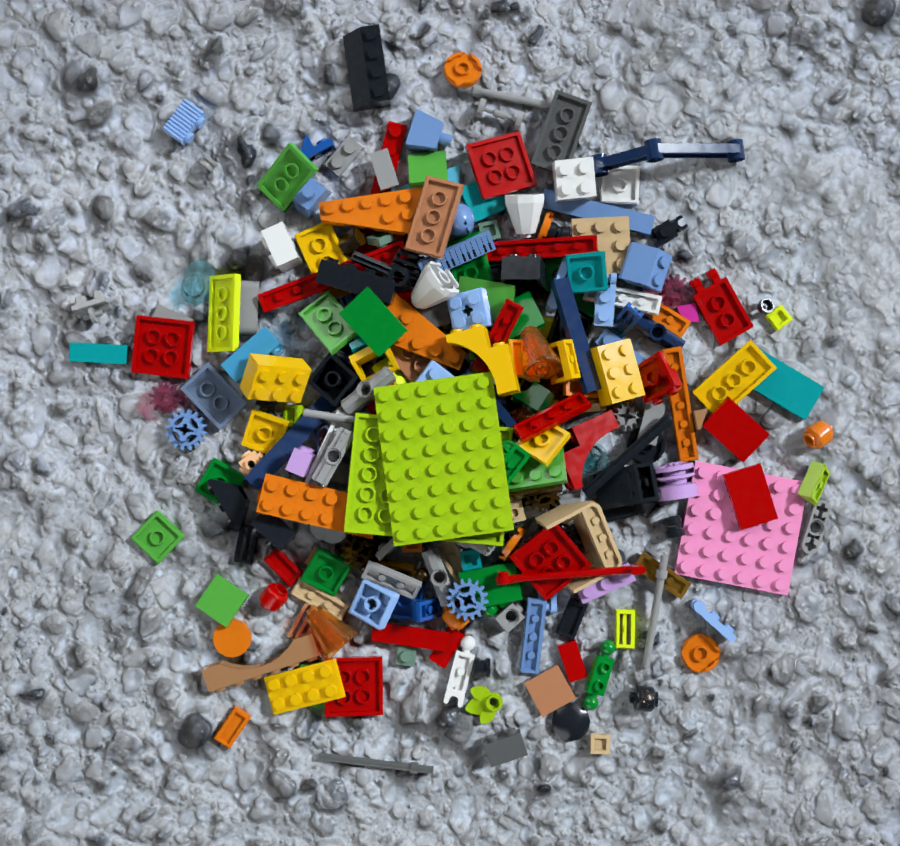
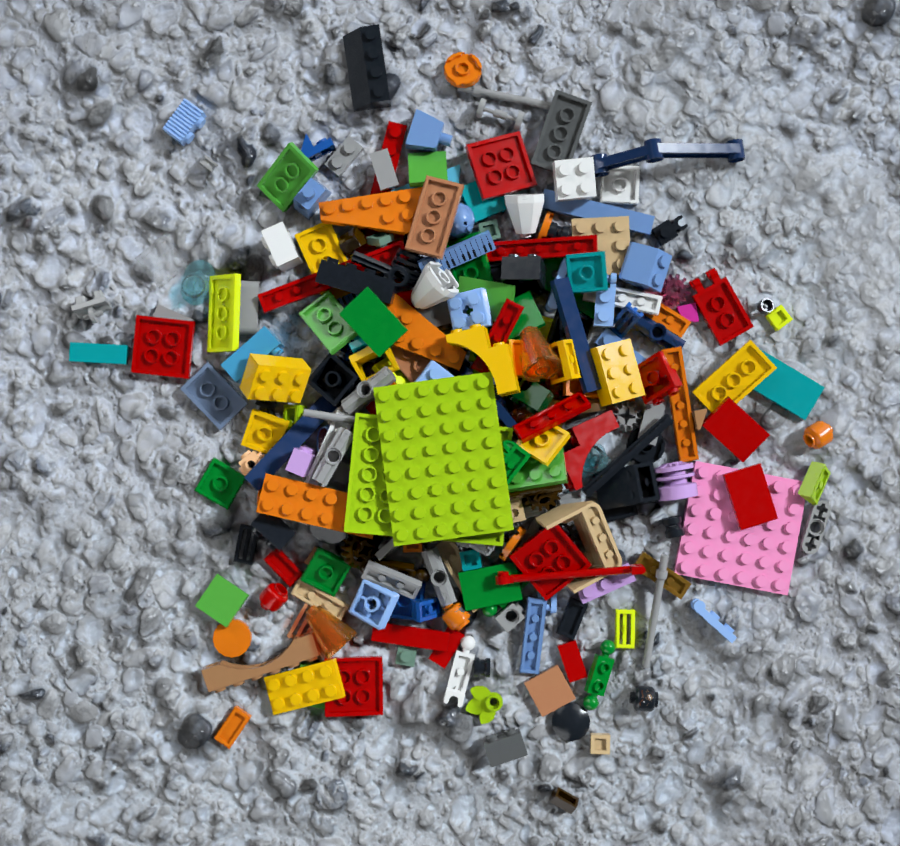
(158, 537): bright green tile -> none
(171, 394): clear pink gear -> none
(187, 422): medium blue gear -> none
(231, 500): black slope -> none
(414, 767): dark grey bar -> none
(461, 610): medium blue gear -> none
(562, 803): none -> dark brown piece
(700, 653): orange tile -> none

